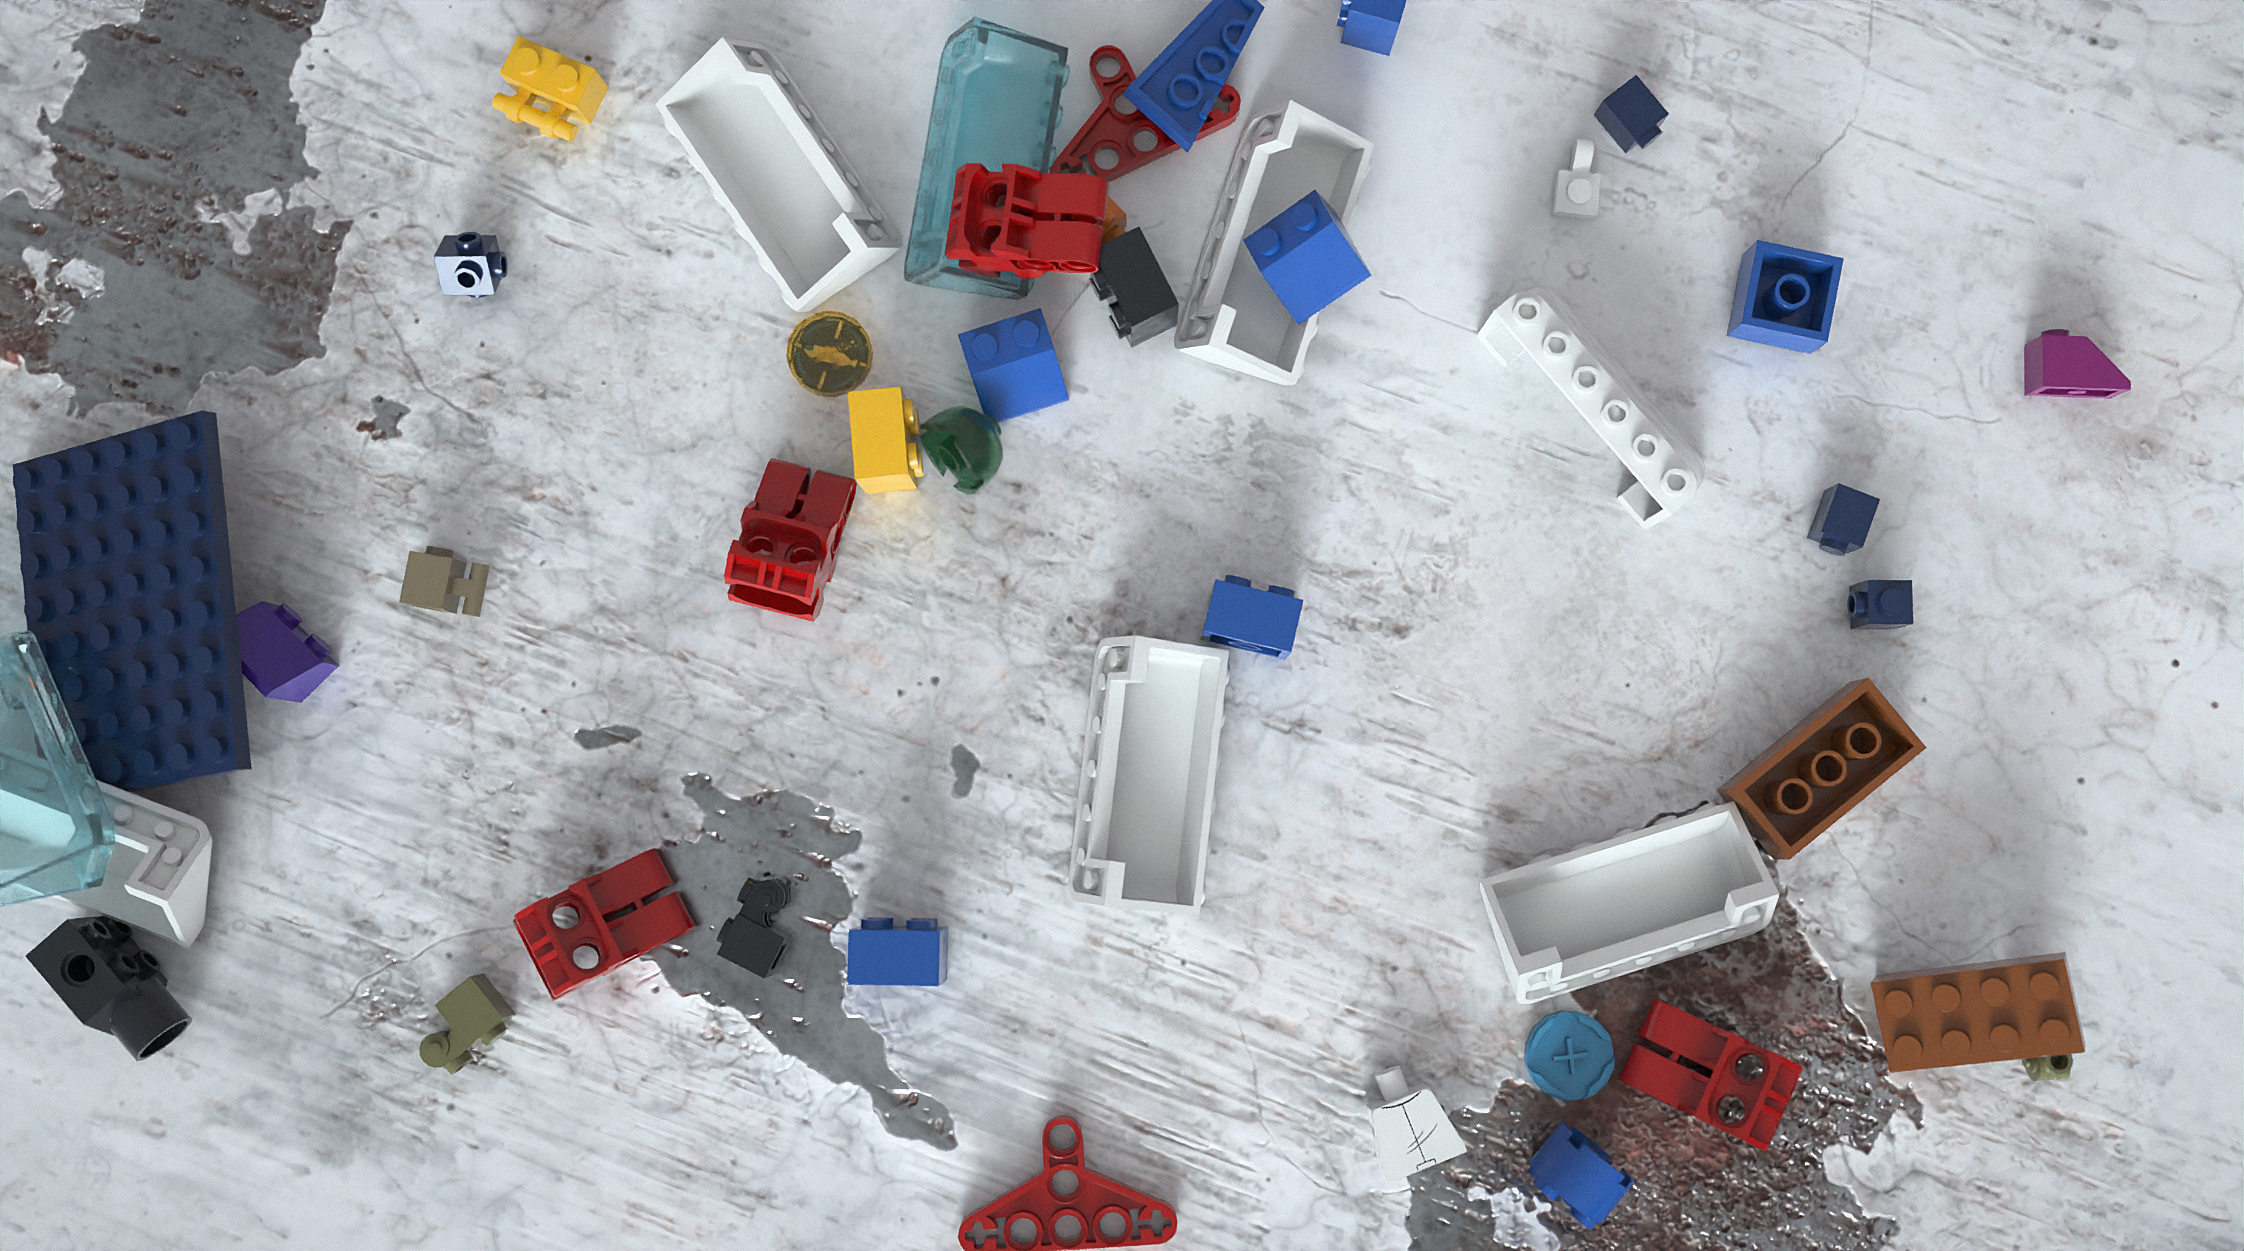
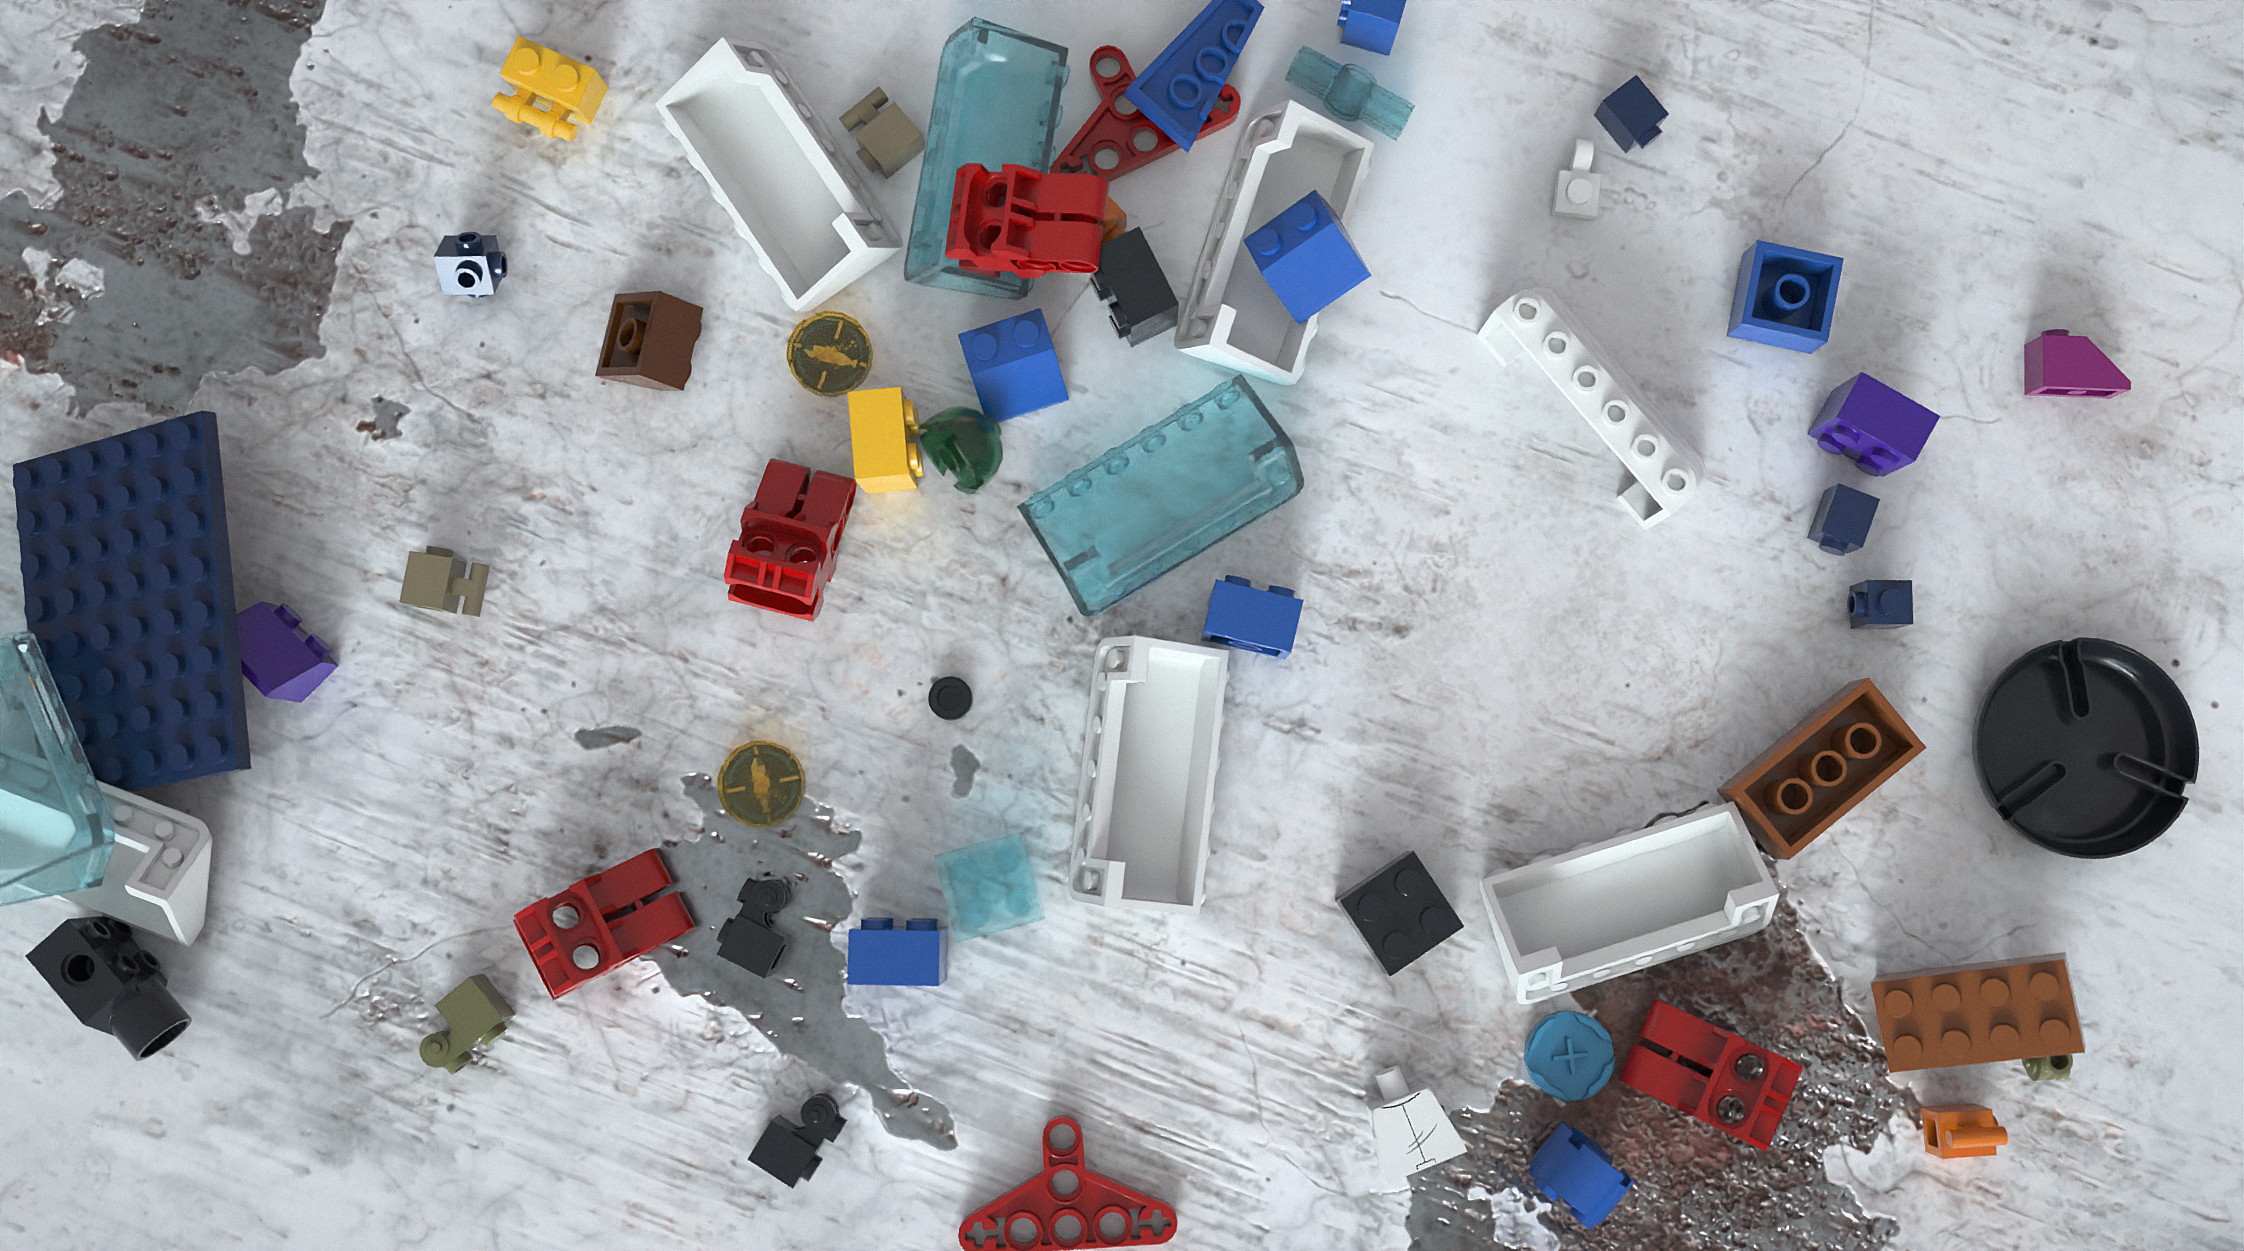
(650, 341): none -> reddish brown slope
(761, 784): none -> clear yellow tile
(792, 1150): none -> black brick
(887, 138): none -> dark tan brick
(950, 698): none -> black tile
(989, 887): none -> clear light blue brick
(1164, 496): none -> clear light blue windscreen
(1349, 92): none -> clear light blue piece
(1399, 913): none -> black brick
(1873, 425): none -> dark purple brick
(1961, 1131): none -> orange brick
(2085, 748): none -> black piece

